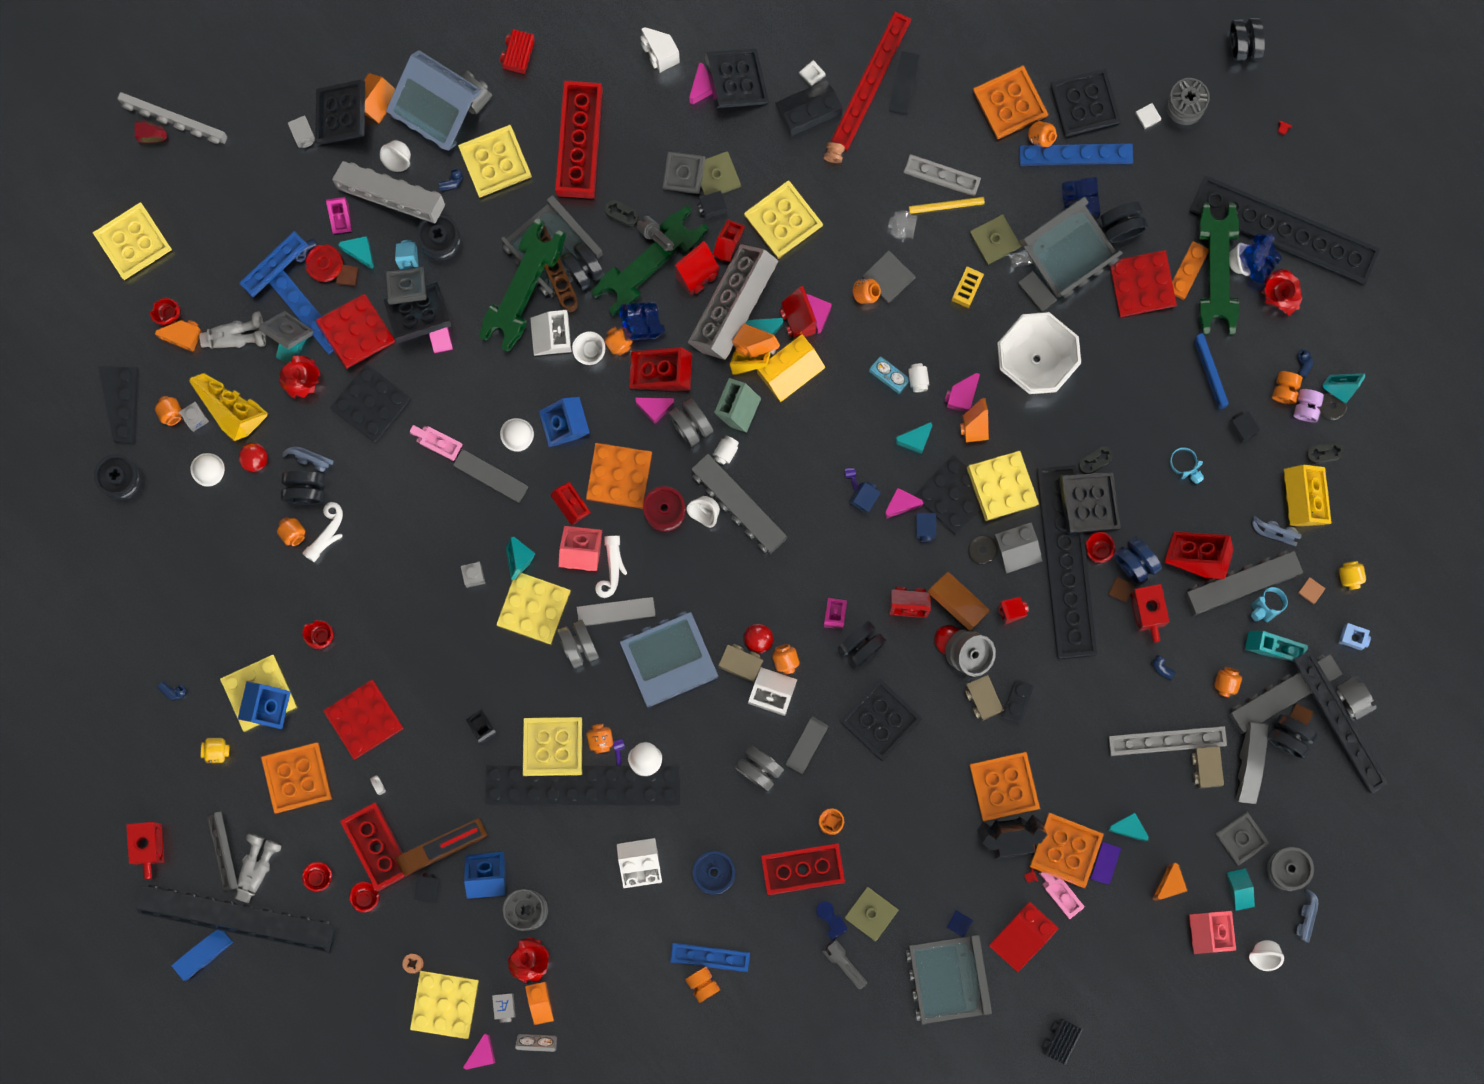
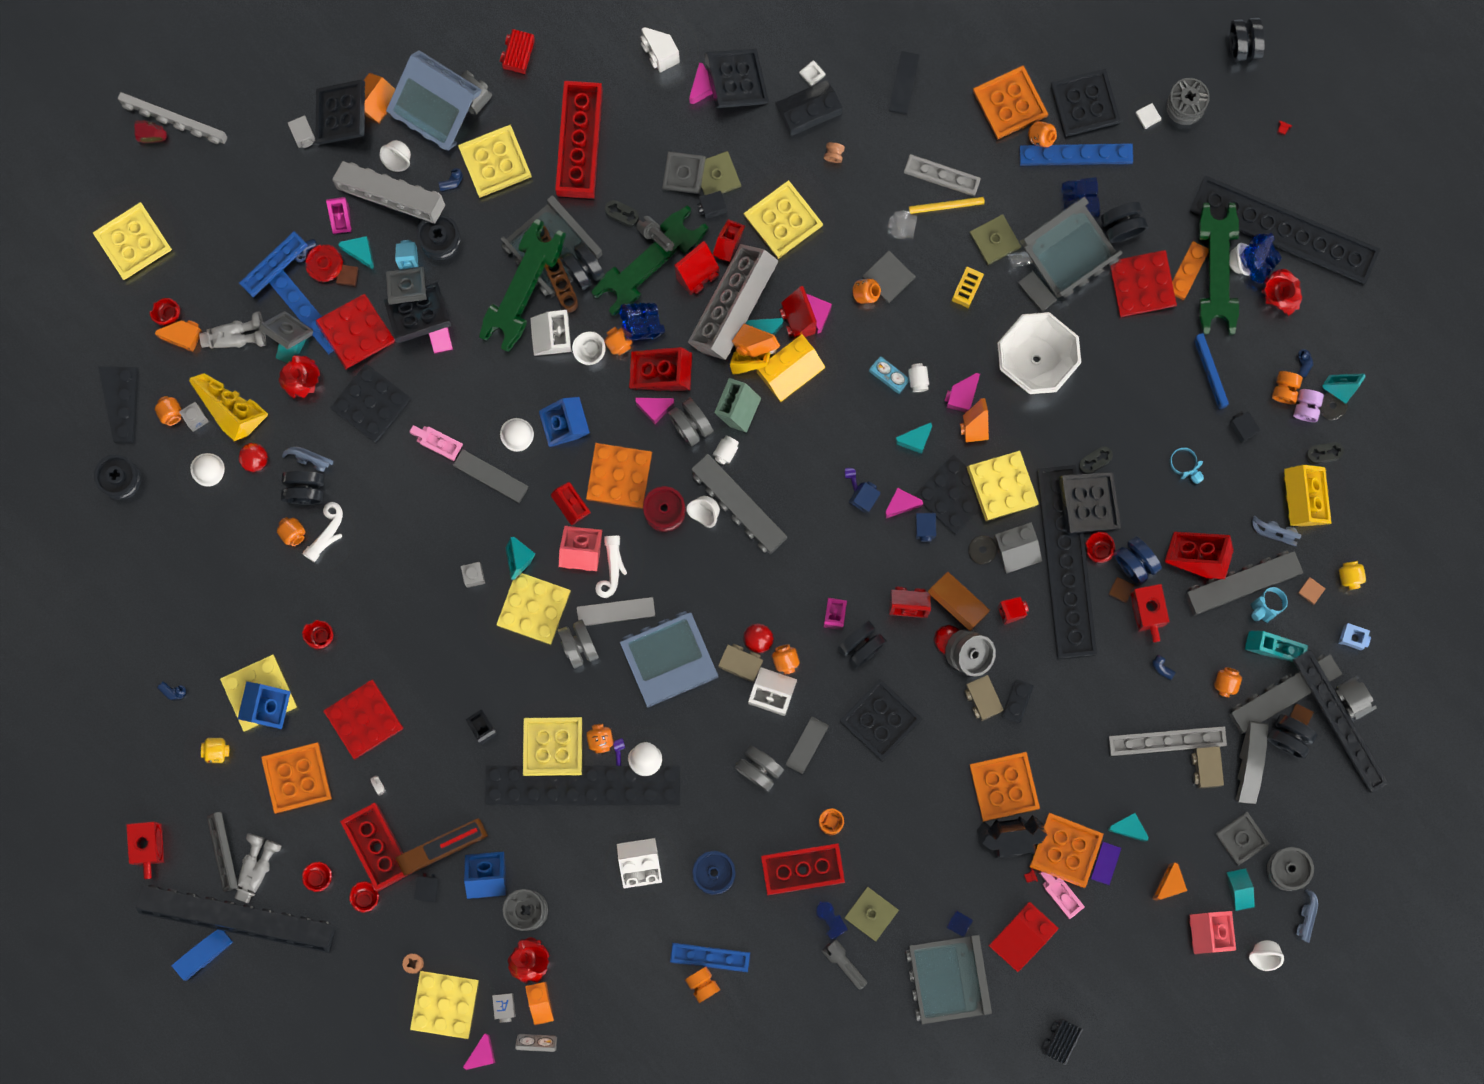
(871, 80): red tile -> none

